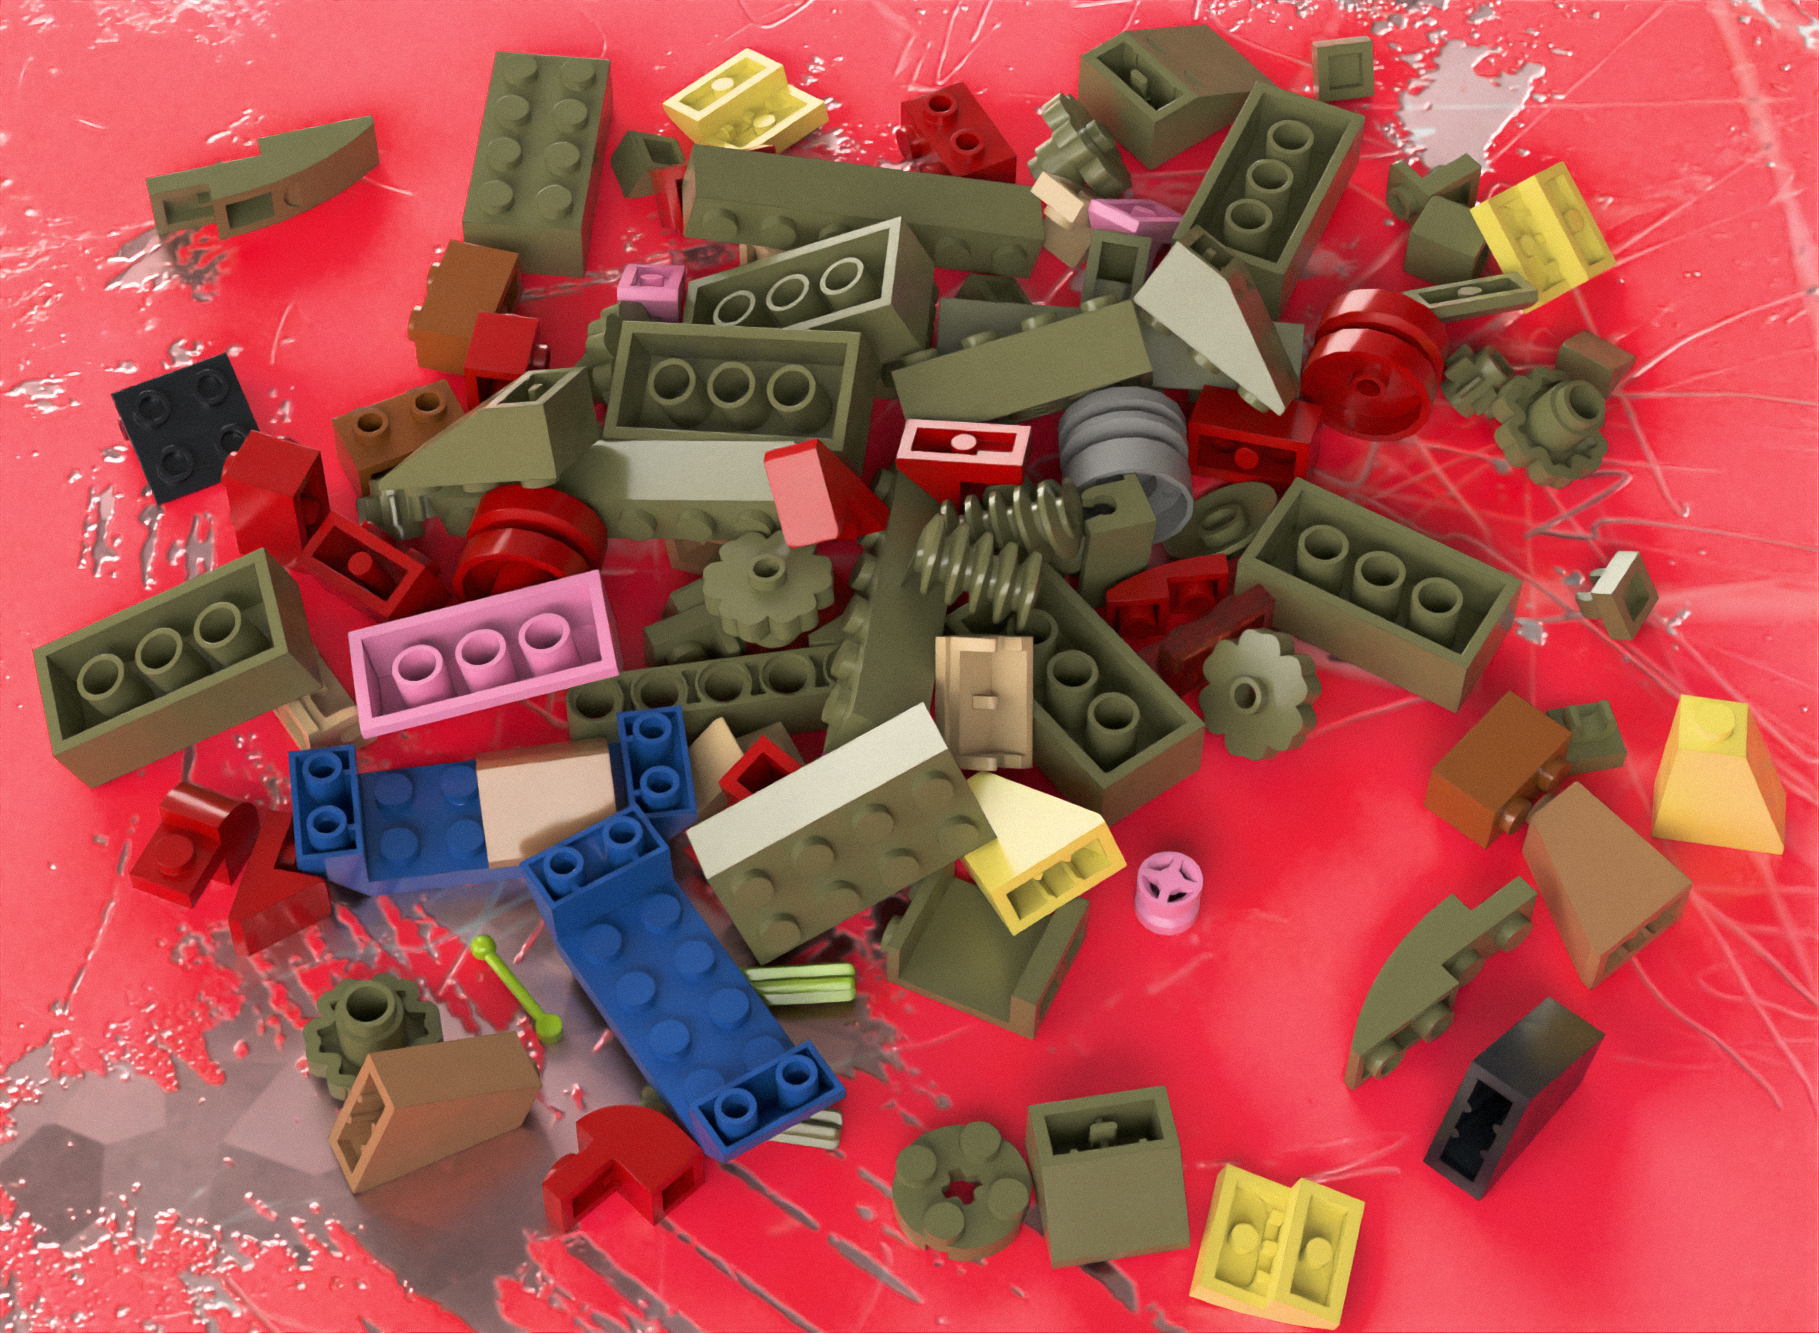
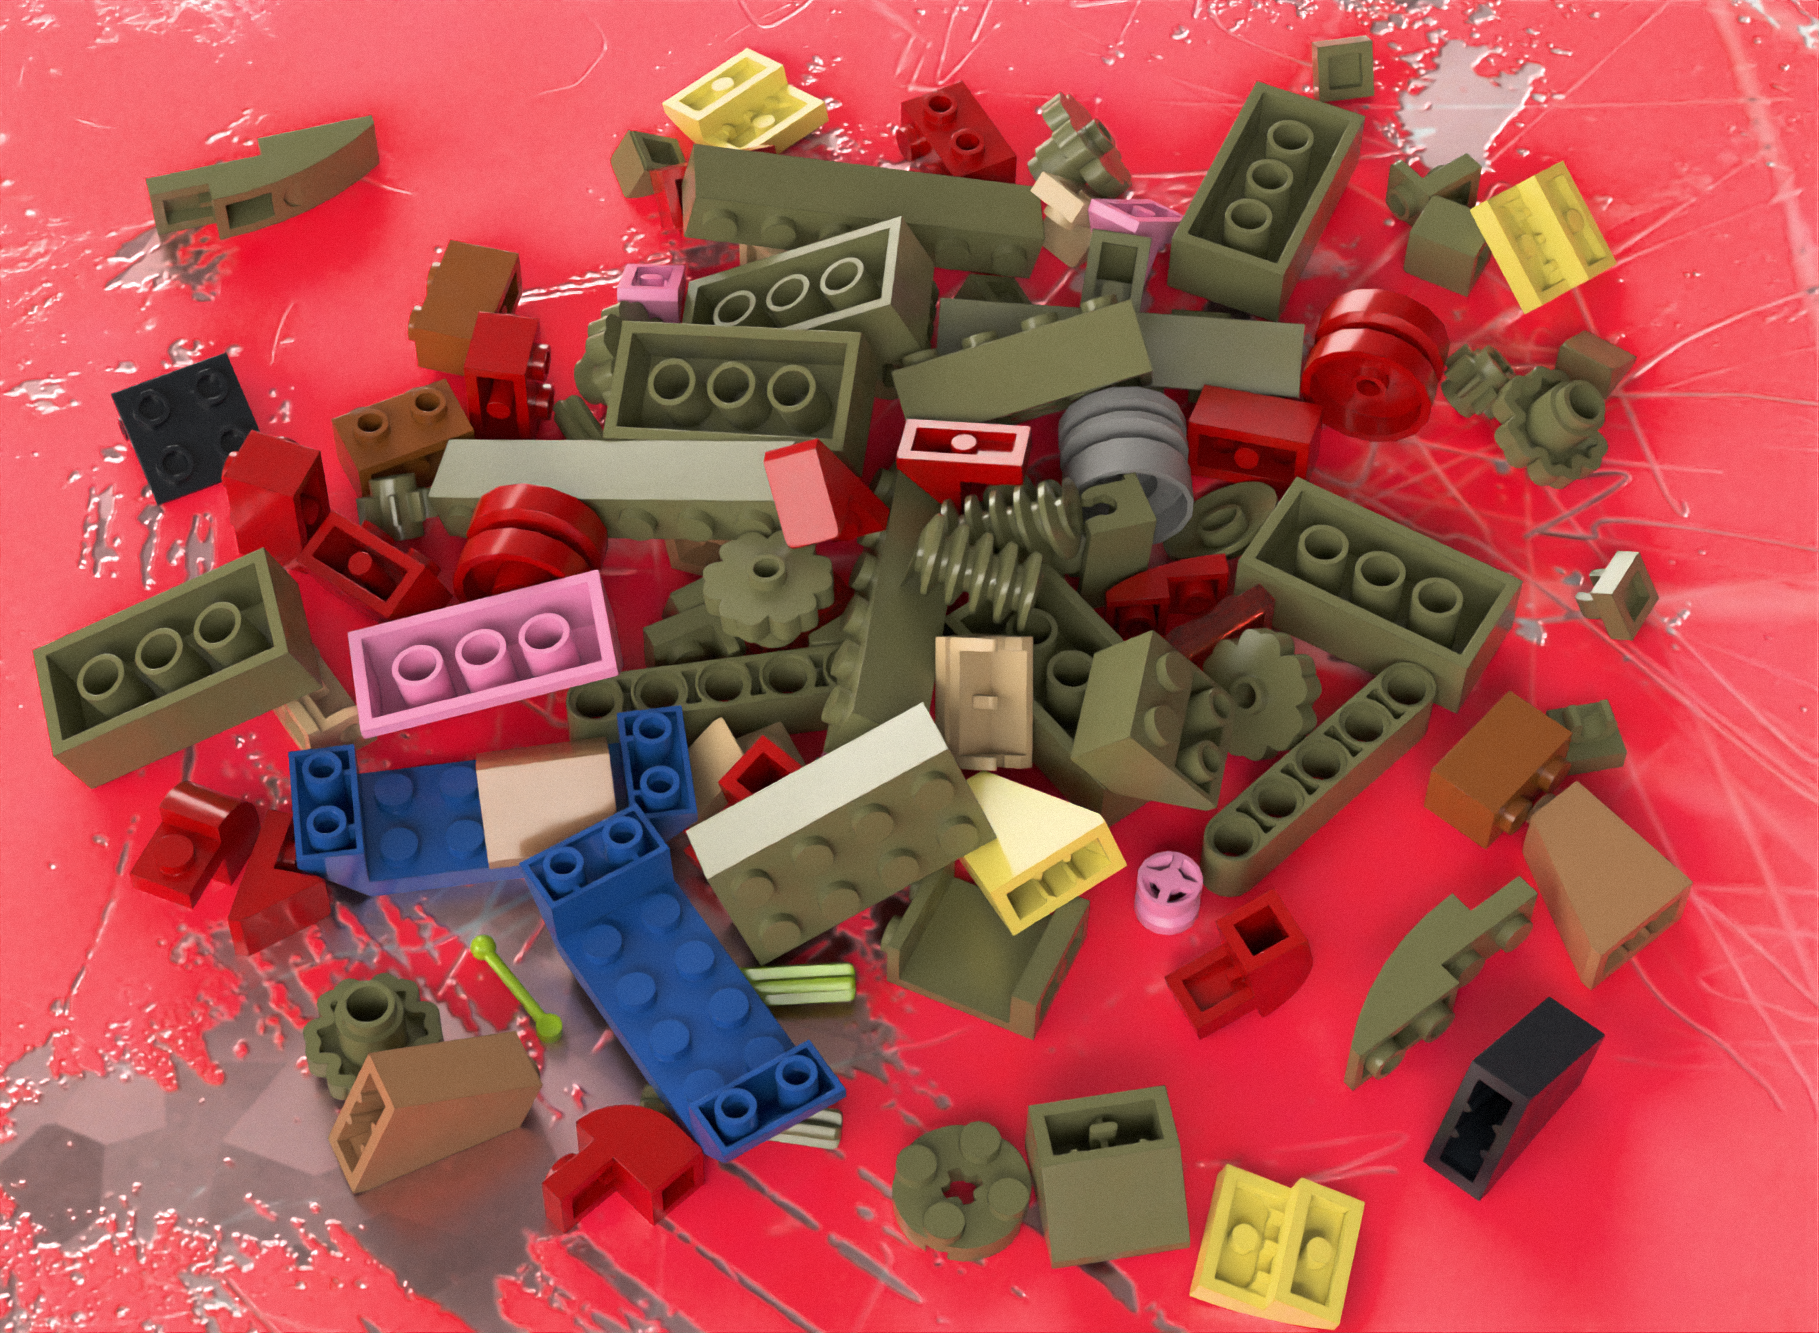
(518, 434): olive slope -> none
(540, 160): olive brick -> none
(1154, 725): none -> olive slope
(1165, 88): olive slope -> none
(1216, 308): slope -> none
(1255, 967): none -> red brick
(1309, 802): none -> olive beam
(1477, 297): olive slope -> none
(1718, 780): light yellow slope -> none

